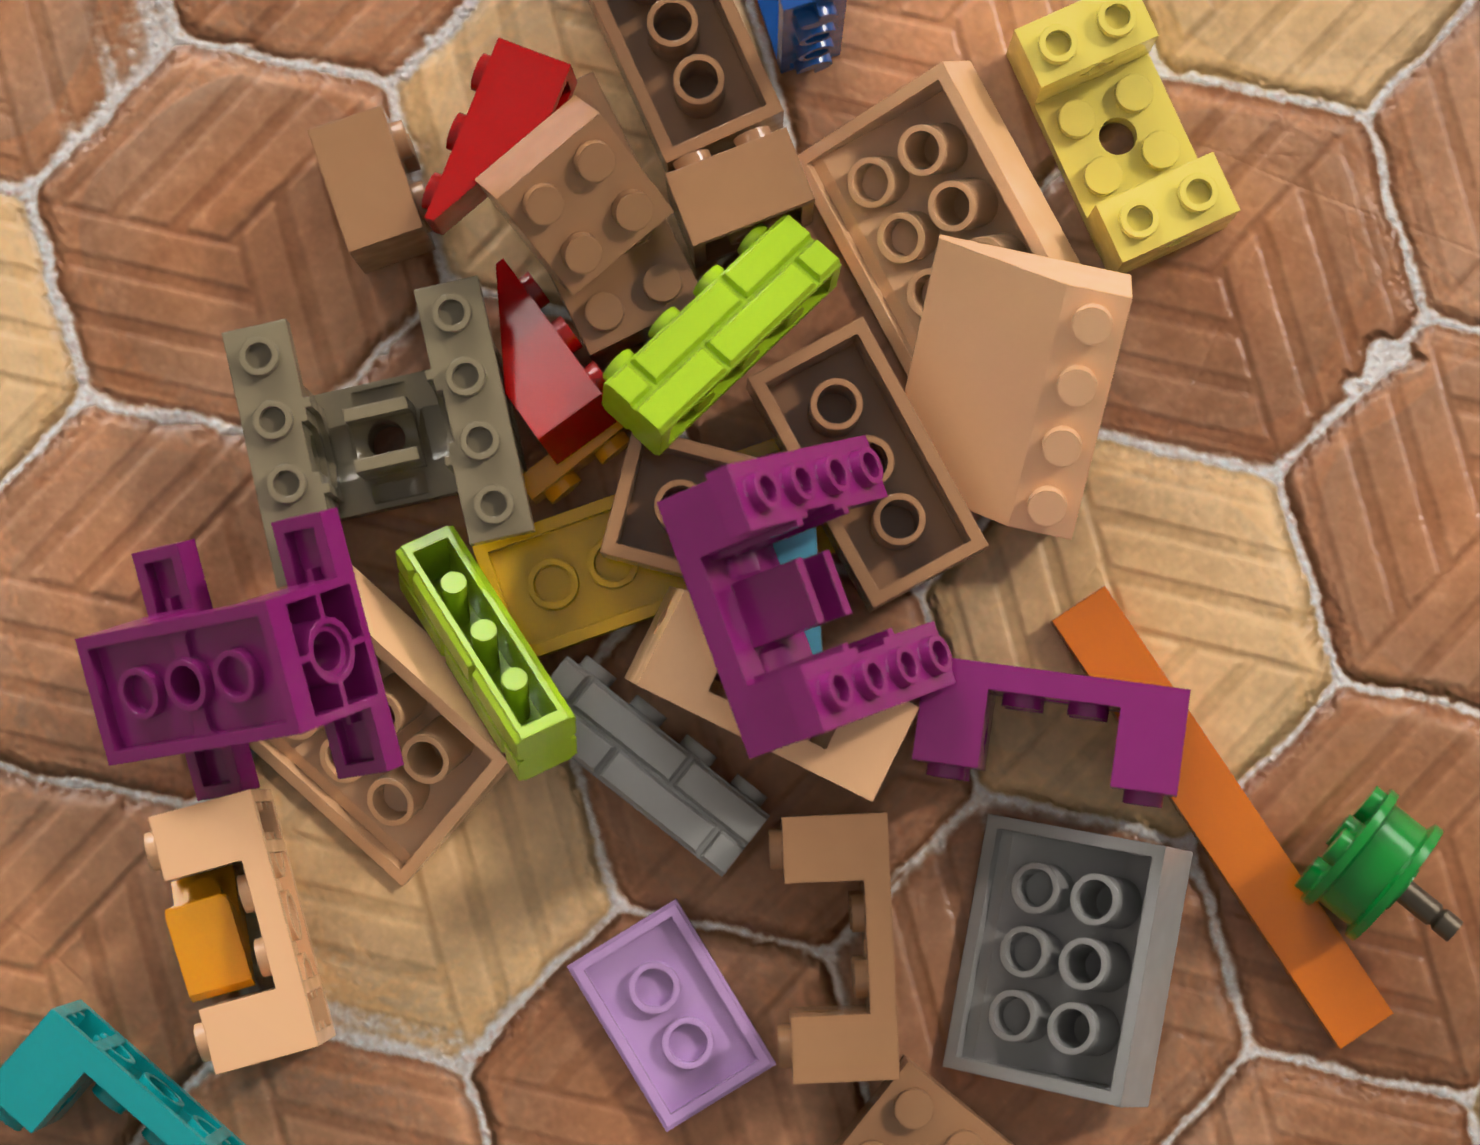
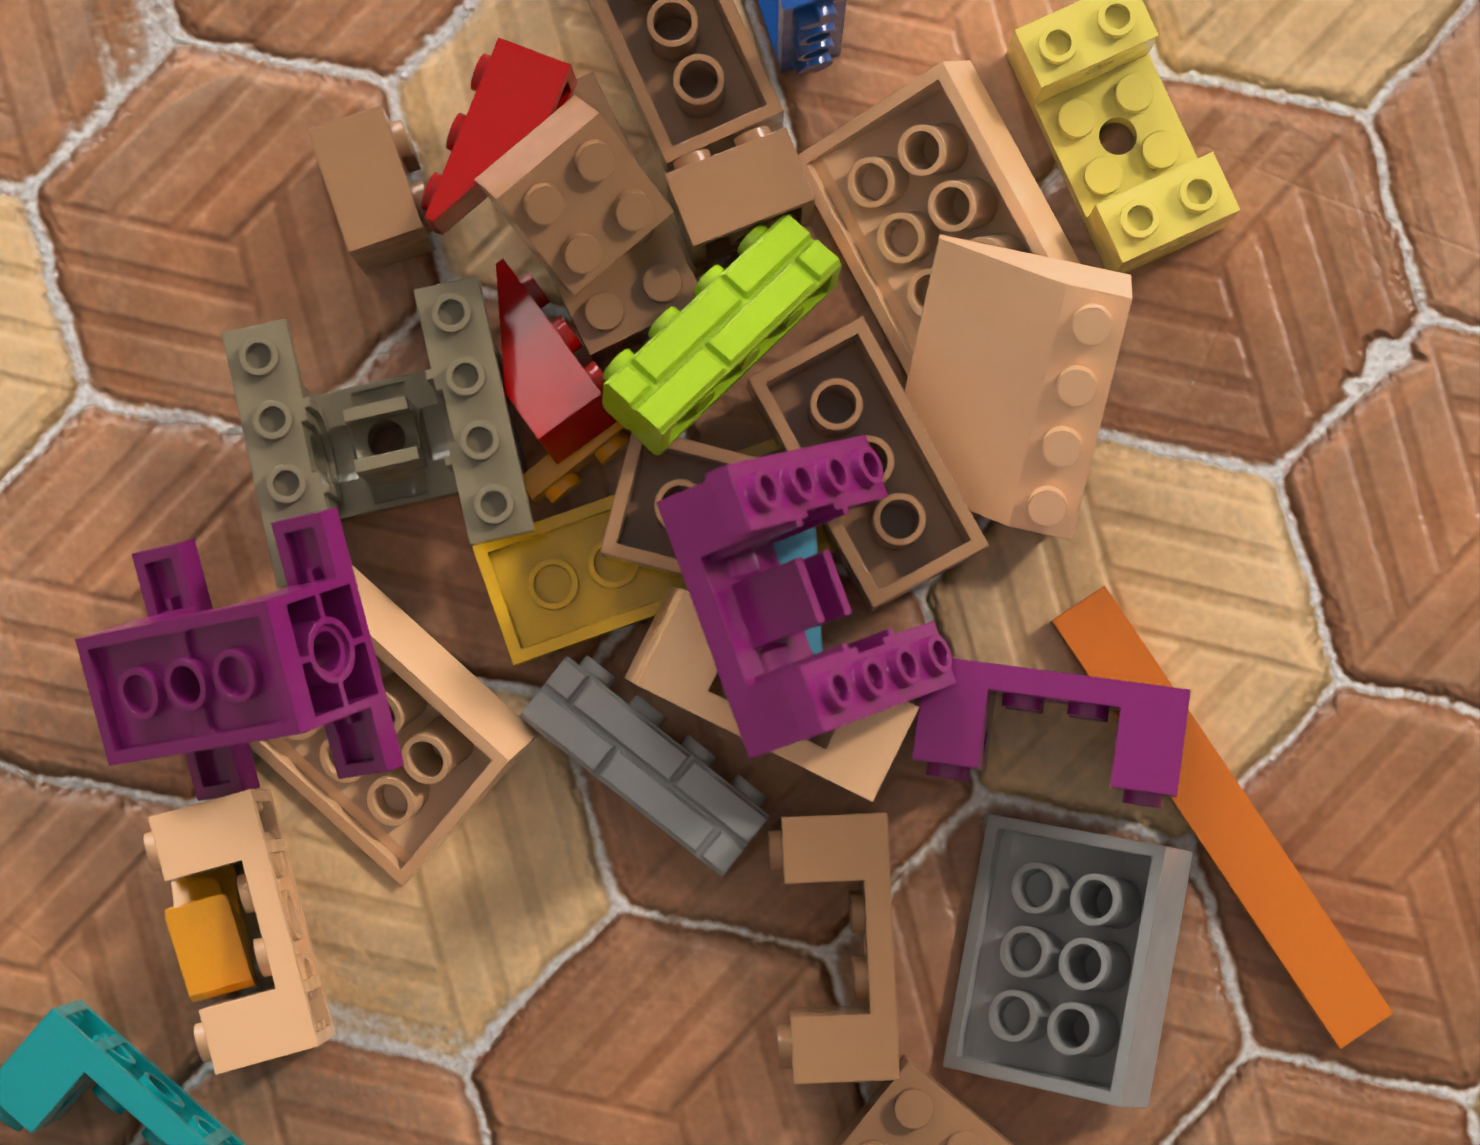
(487, 653): lime brick -> none
(671, 1015): lavender tile -> none
(1374, 865): green wheel -> none

